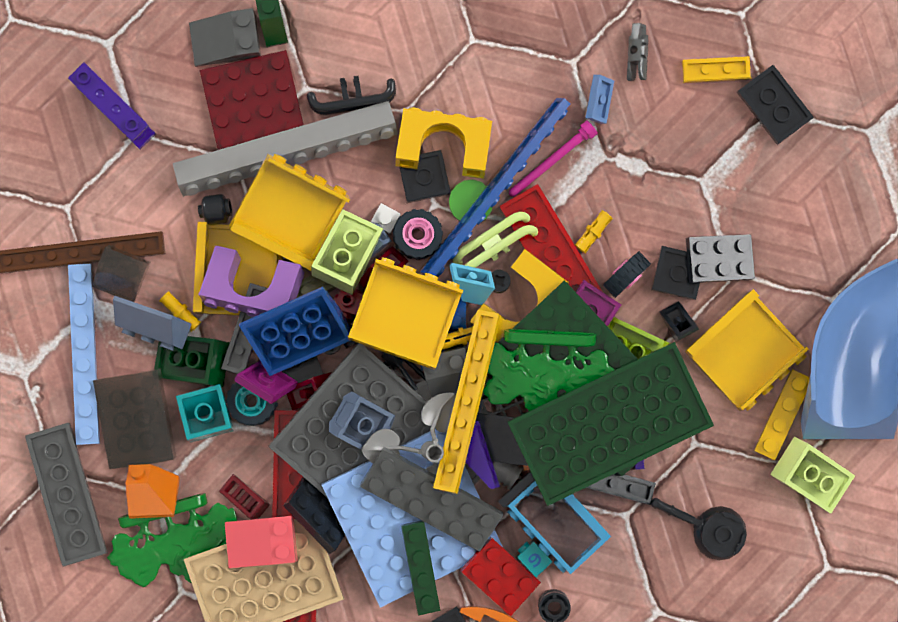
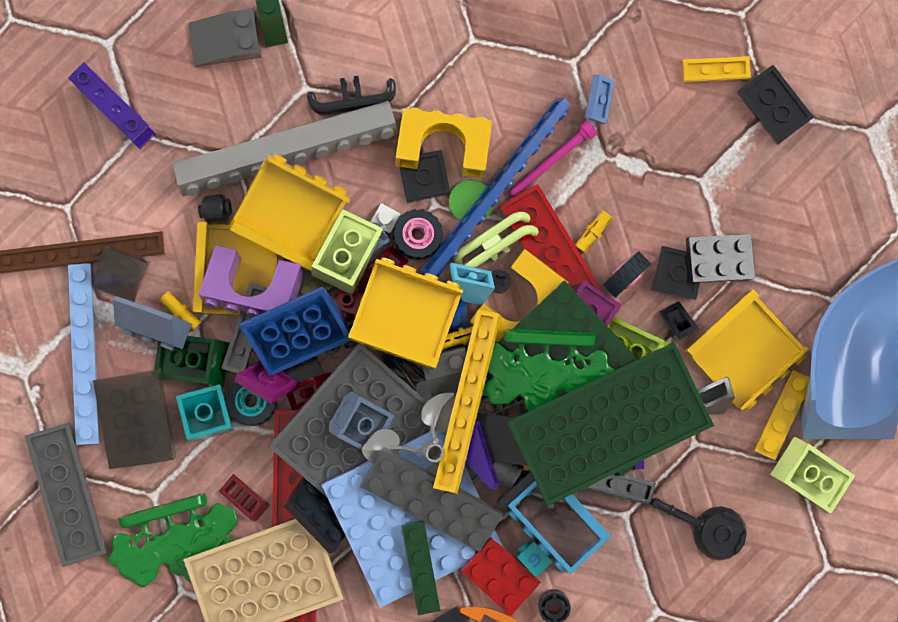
(151, 491): orange slope -> none
(251, 98): dark red plate -> none
(261, 542): coral slope -> none
(637, 52): dark grey hinge -> none
(717, 396): none -> dark grey slope

